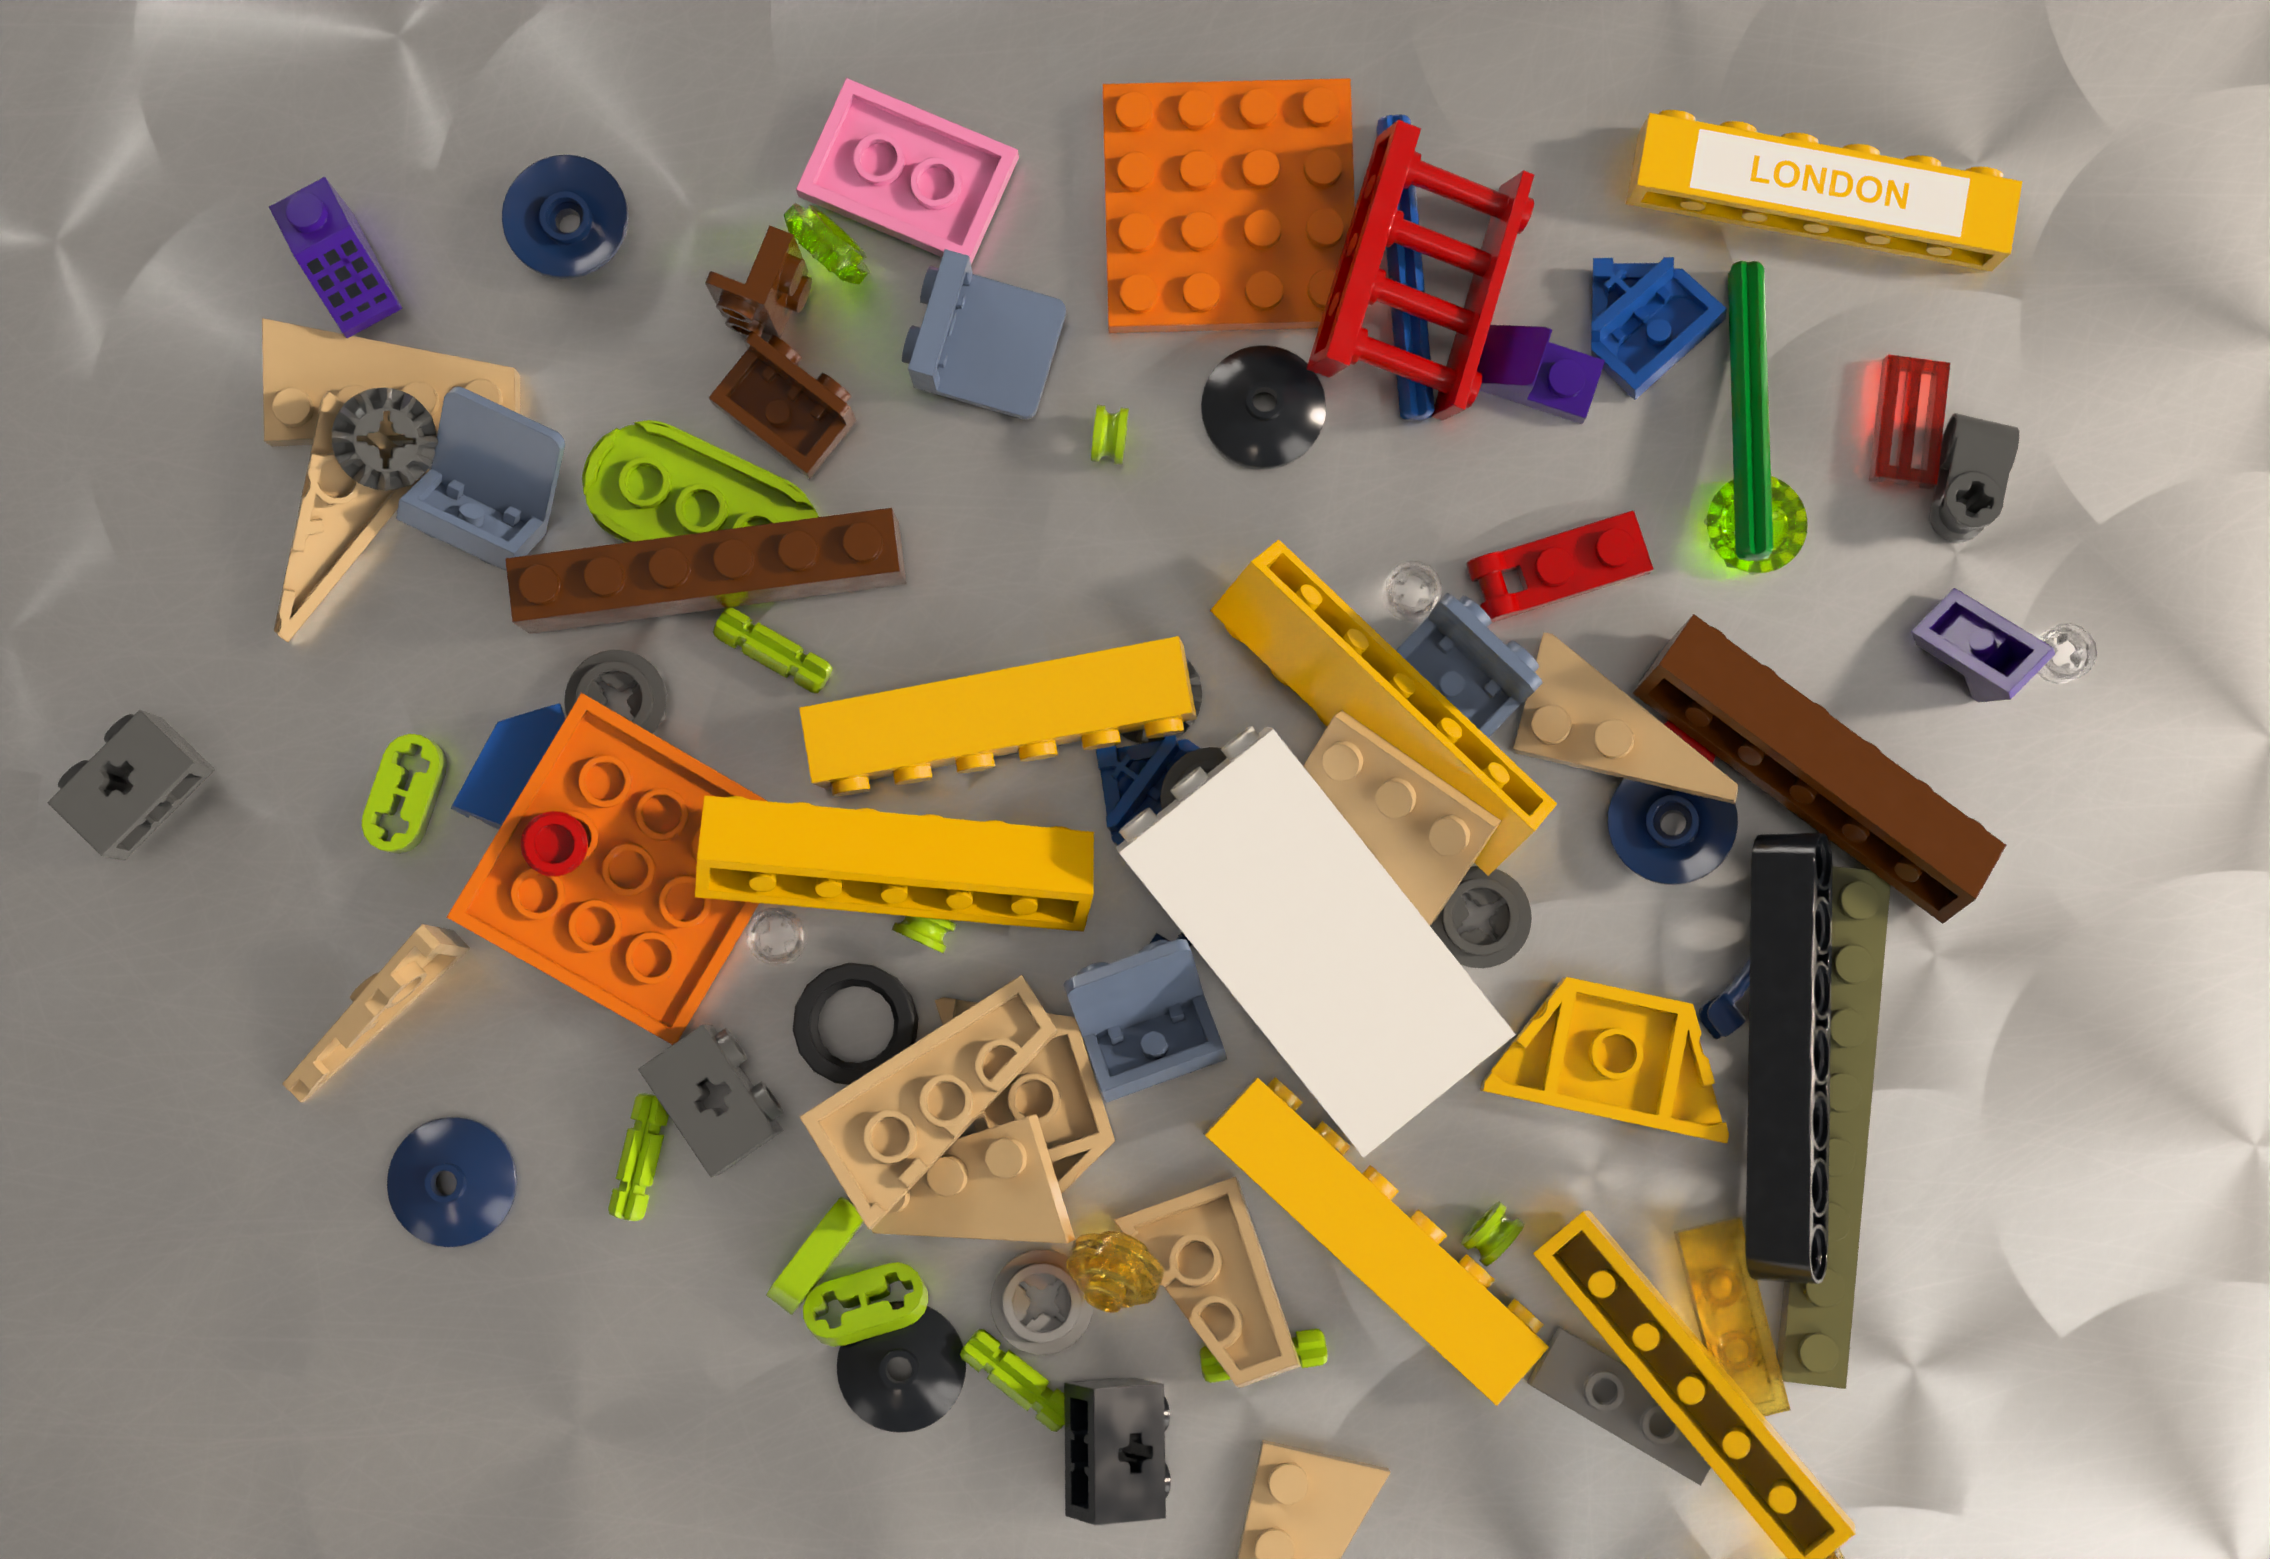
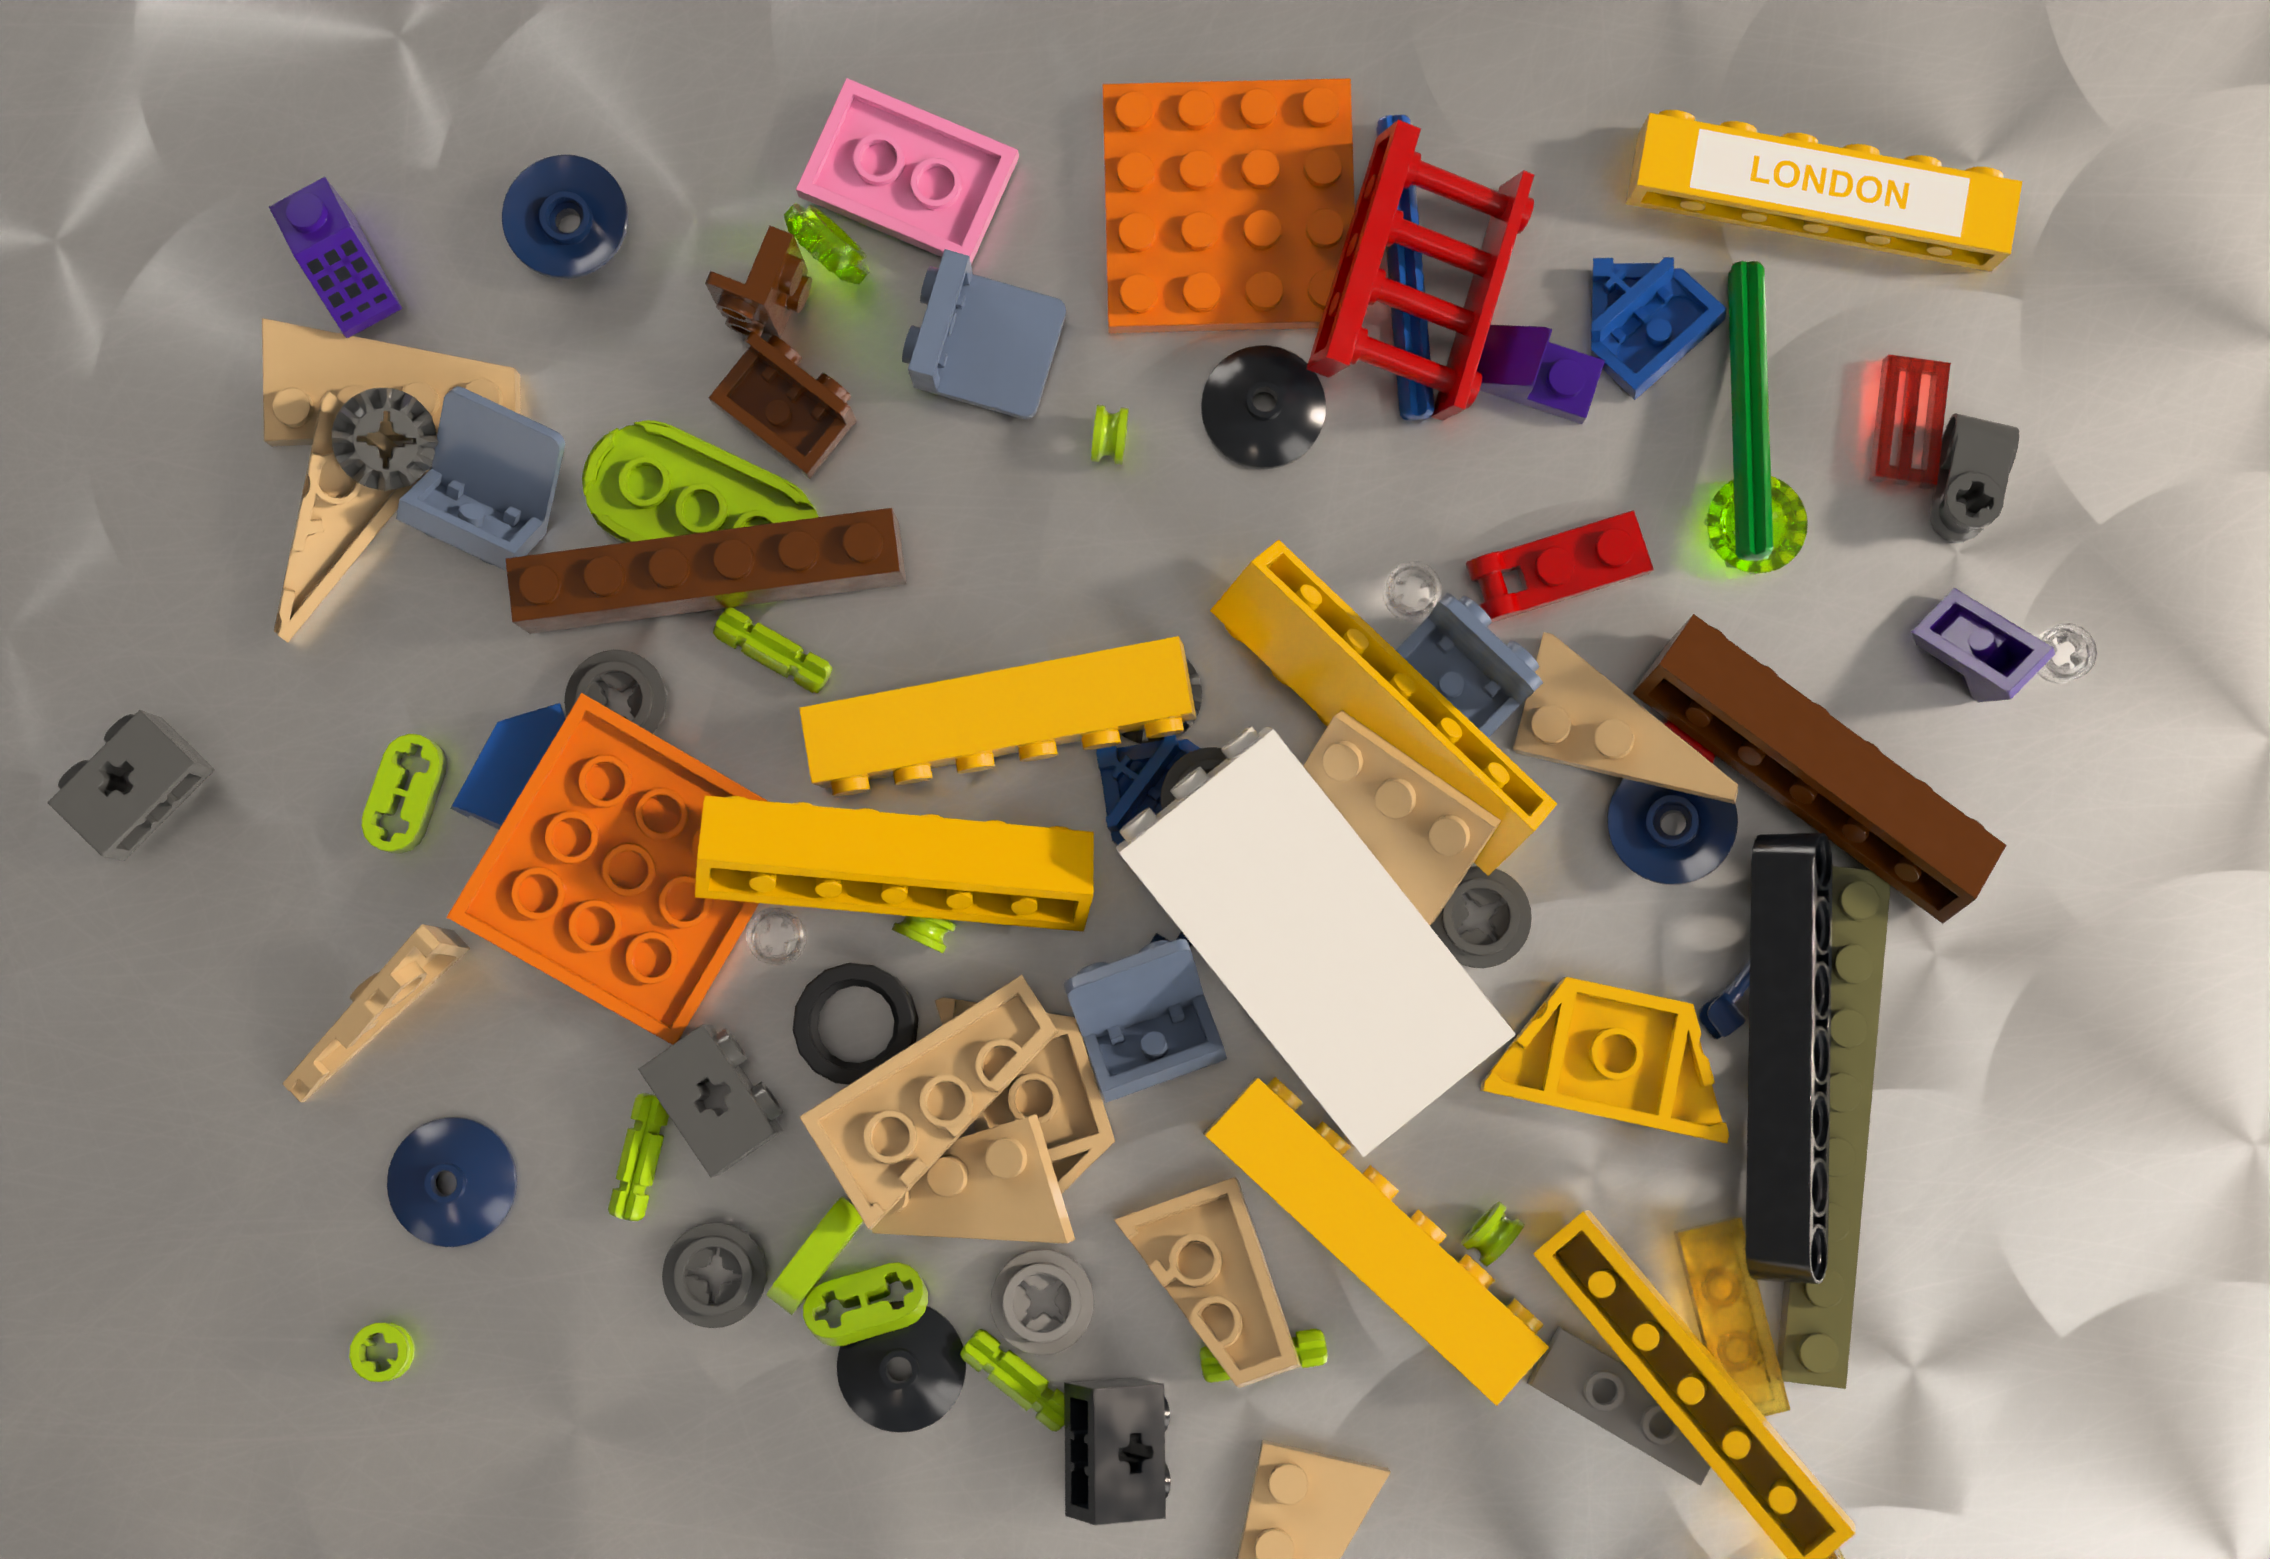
(372, 1369): none -> lime bush
(554, 843): red tile -> none
(691, 1295): none -> dark grey gear
(1114, 1270): clear yellow plate -> none

